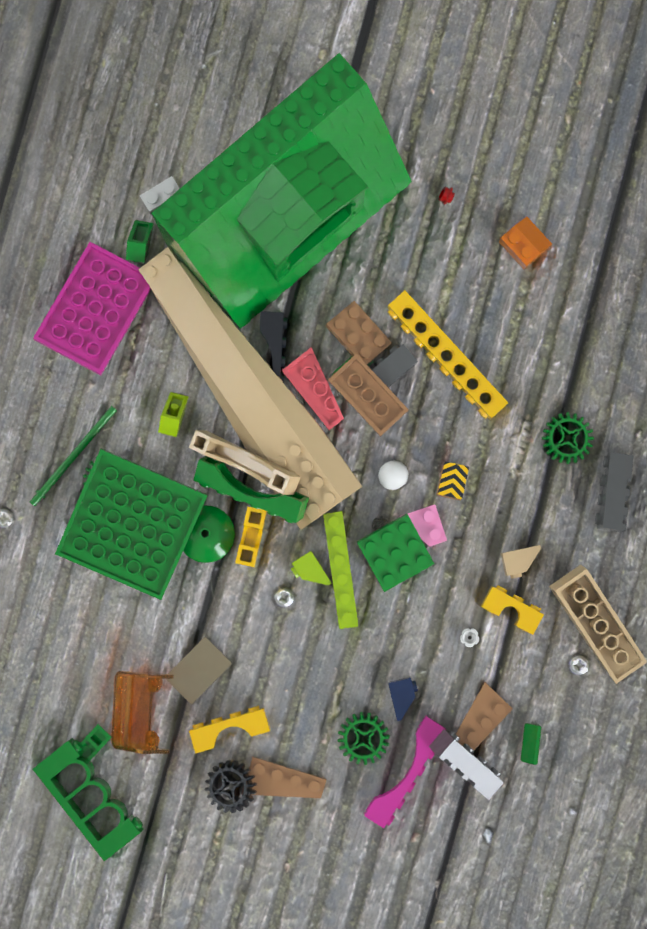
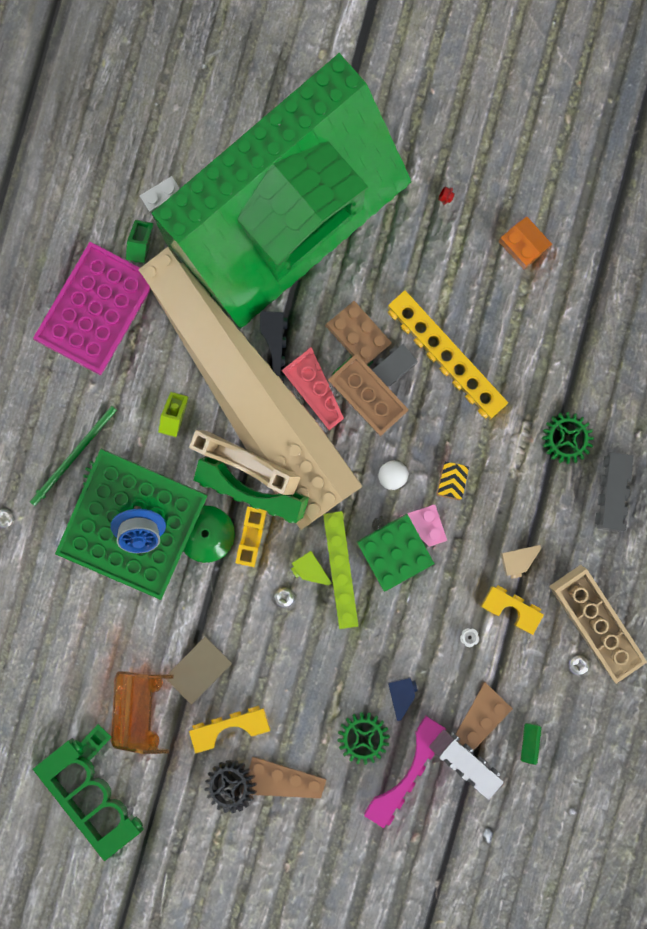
(138, 530): none -> blue piece

